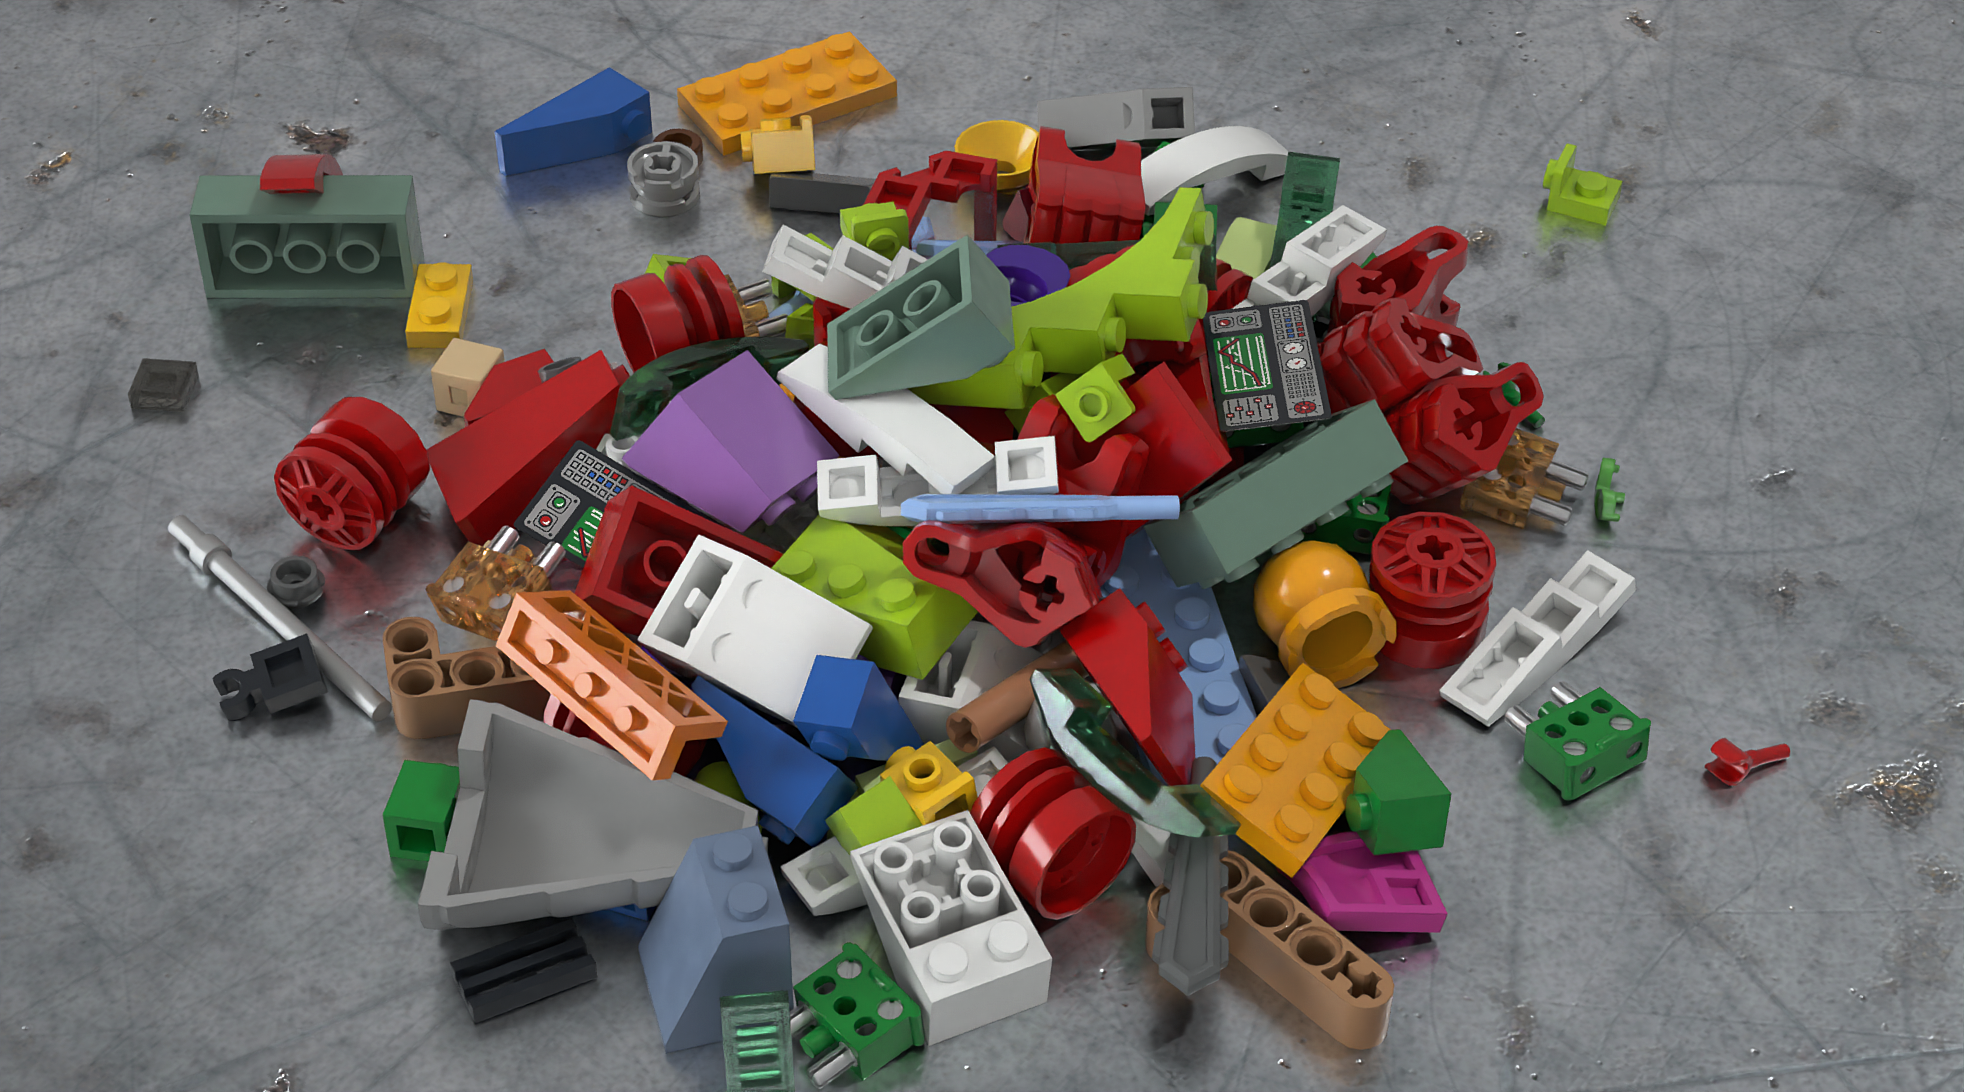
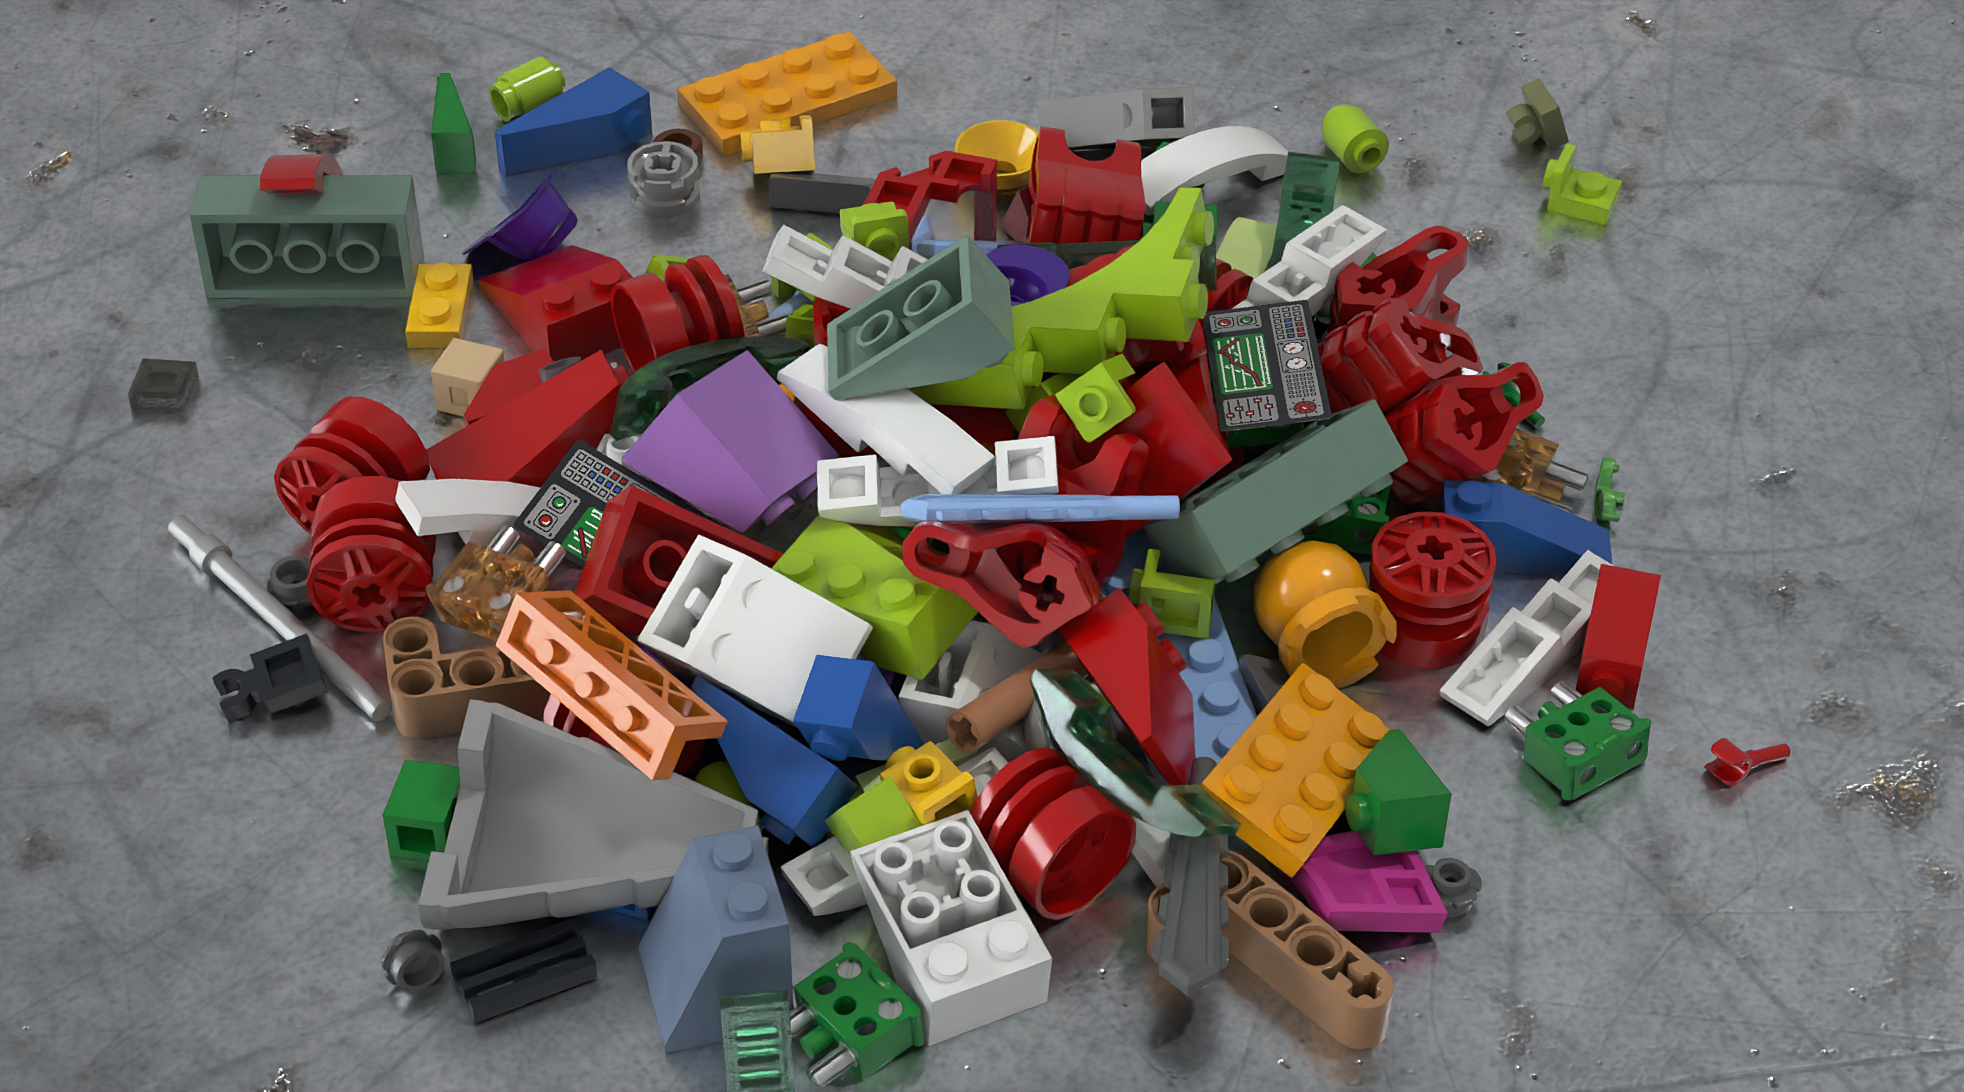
(367, 557): none -> red wheel
(413, 960): none -> dark grey plate
(451, 130): none -> green slope
(466, 506): none -> white slope
(526, 88): none -> lime brick
(534, 227): none -> dark purple piece
(560, 301): none -> red slope
(1178, 601): none -> lime bracket
(1354, 138): none -> lime brick
(1455, 885): none -> dark grey plate
(1524, 529): none -> blue slope
(1540, 117): none -> olive tile
(1618, 632): none -> red slope

